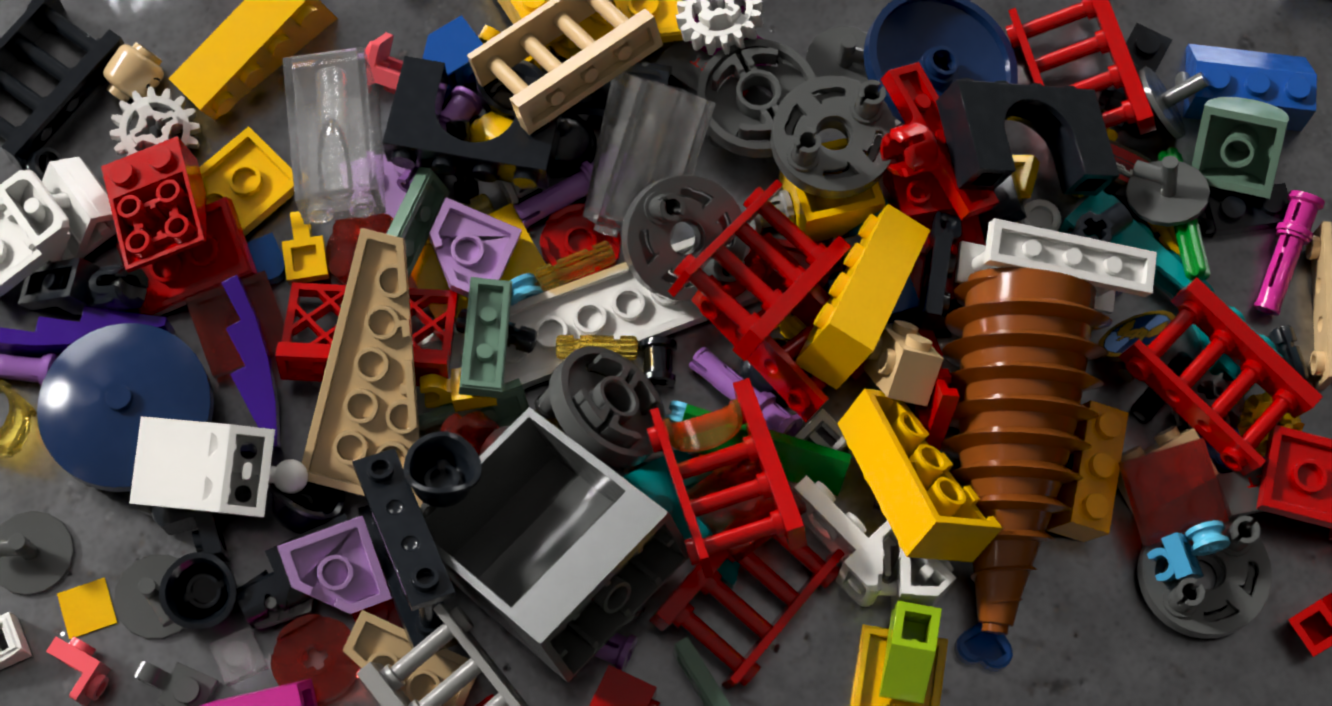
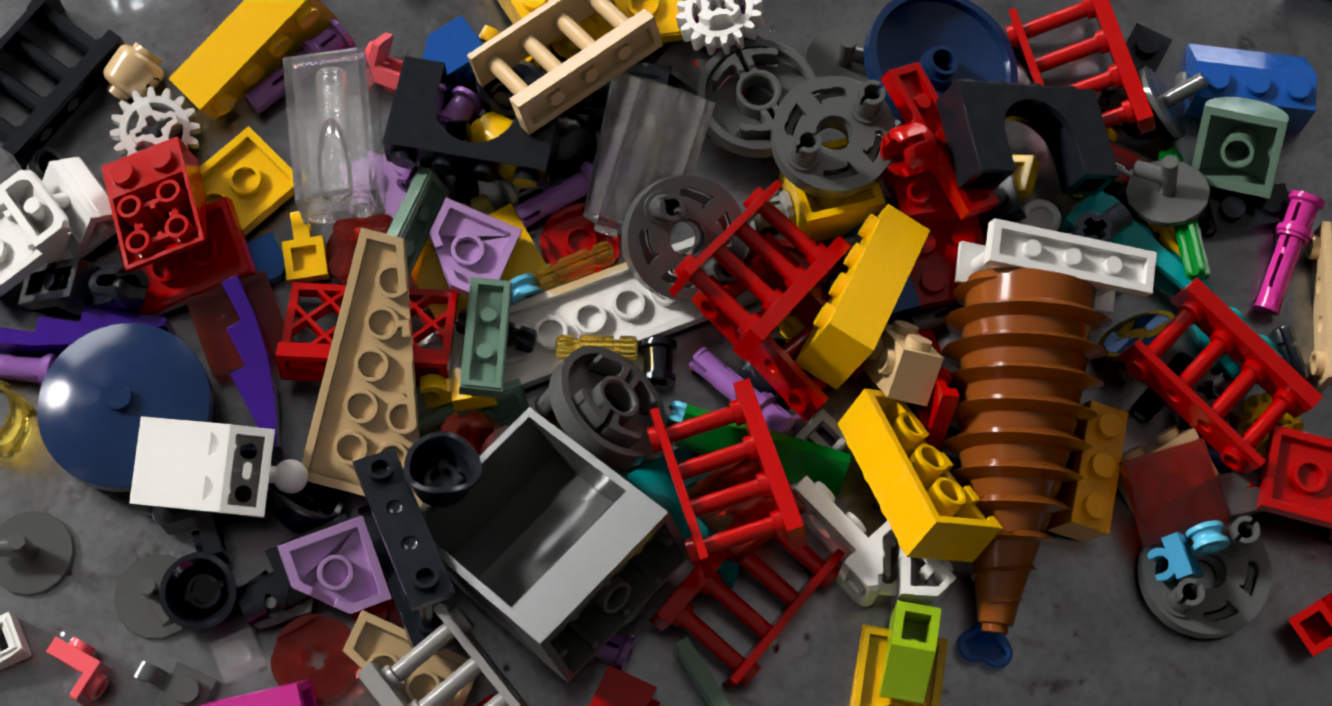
(87, 608): yellow sticker -> none
(273, 87): none -> medium lavender pin
(705, 431): clear orange helmet -> none
(938, 267): black hinge -> none

